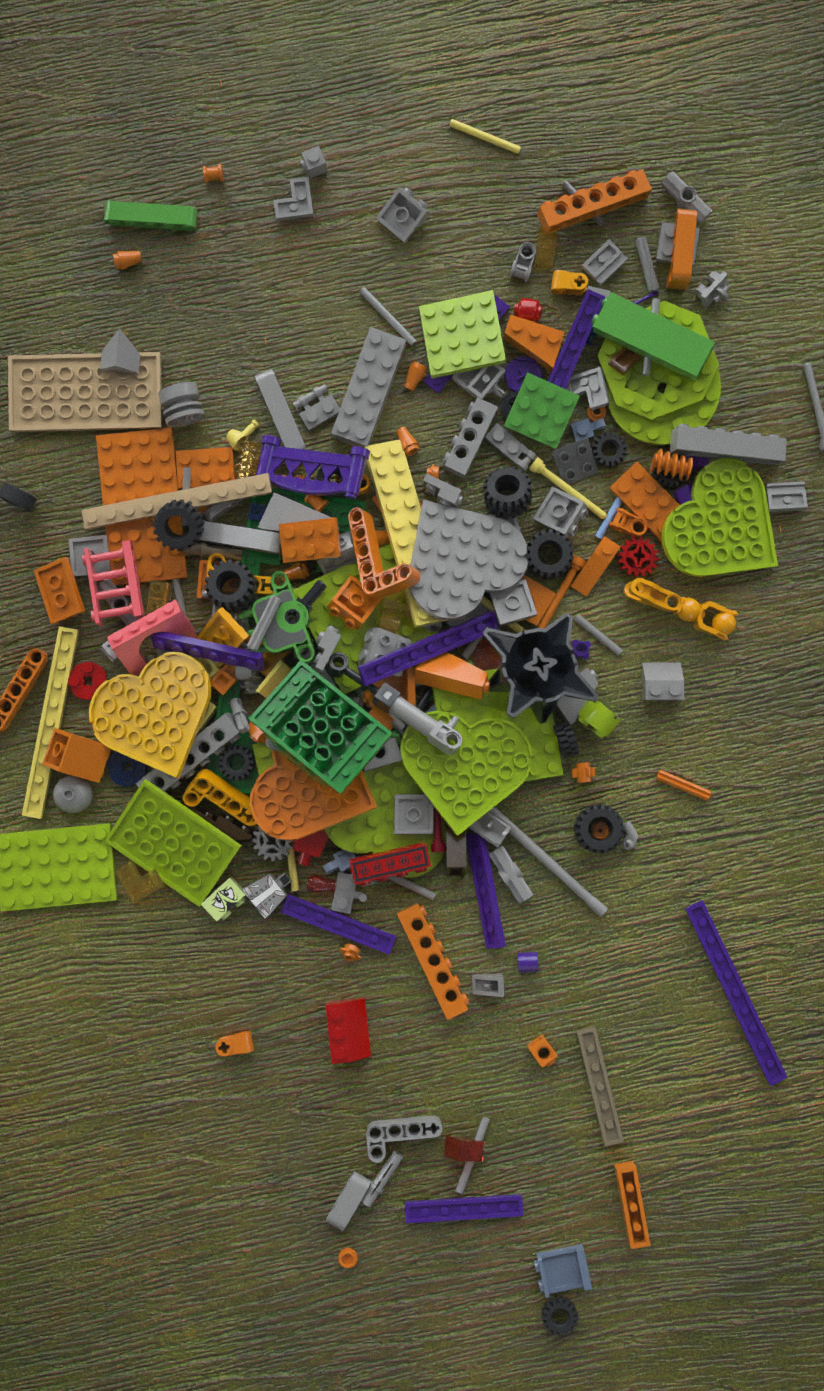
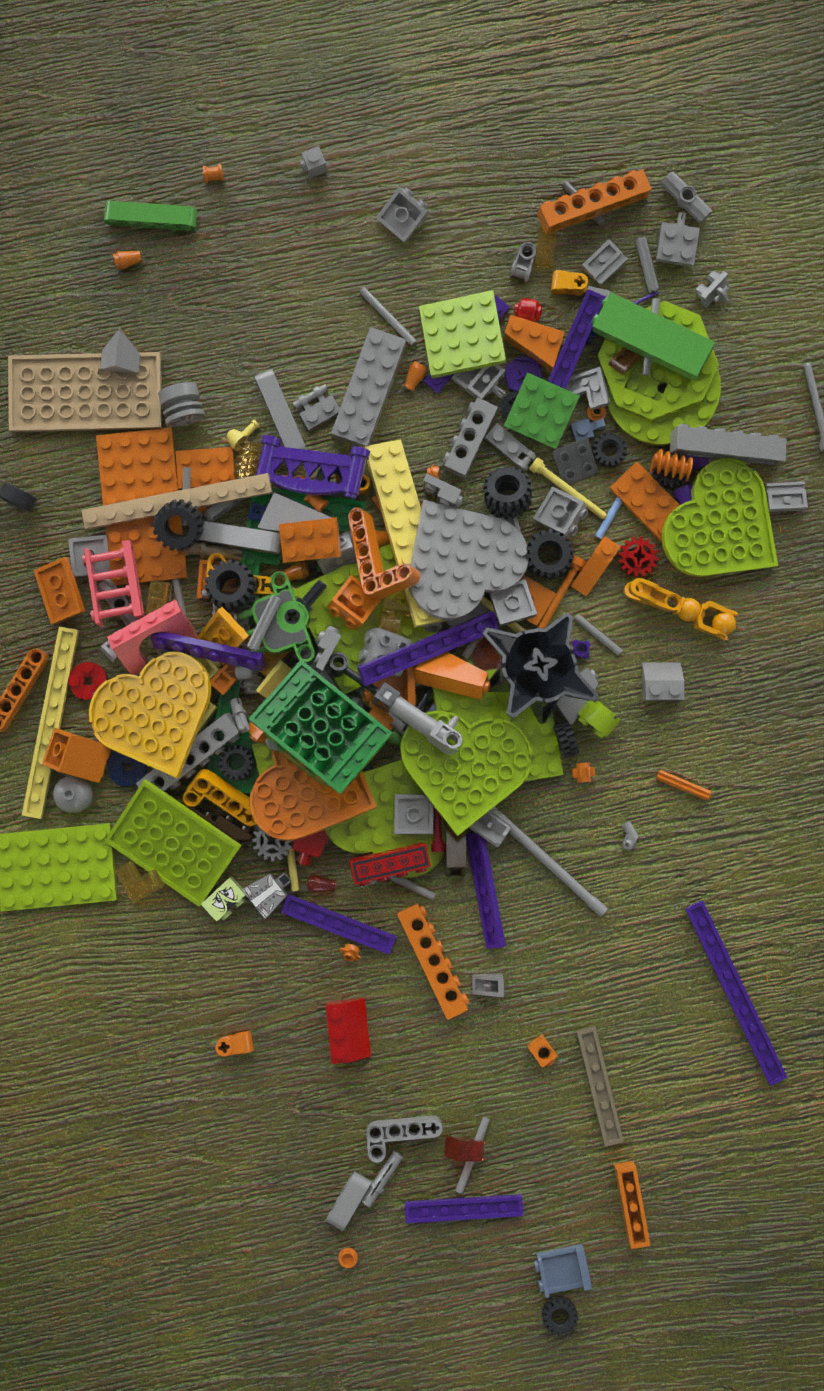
(299, 205): light grey plate -> none
(341, 861): sand blue plate -> none
(345, 893): light grey plate -> none
(391, 755): light grey brick -> none
(408, 442): orange cone -> none
(485, 136): light yellow bar -> none
(510, 874): light grey piece -> none
(527, 962): dark purple brick -> none
(600, 825): orange plate -> none
(615, 823): black tyre -> none
(627, 523): orange piece -> none
(682, 250): orange beam -> none

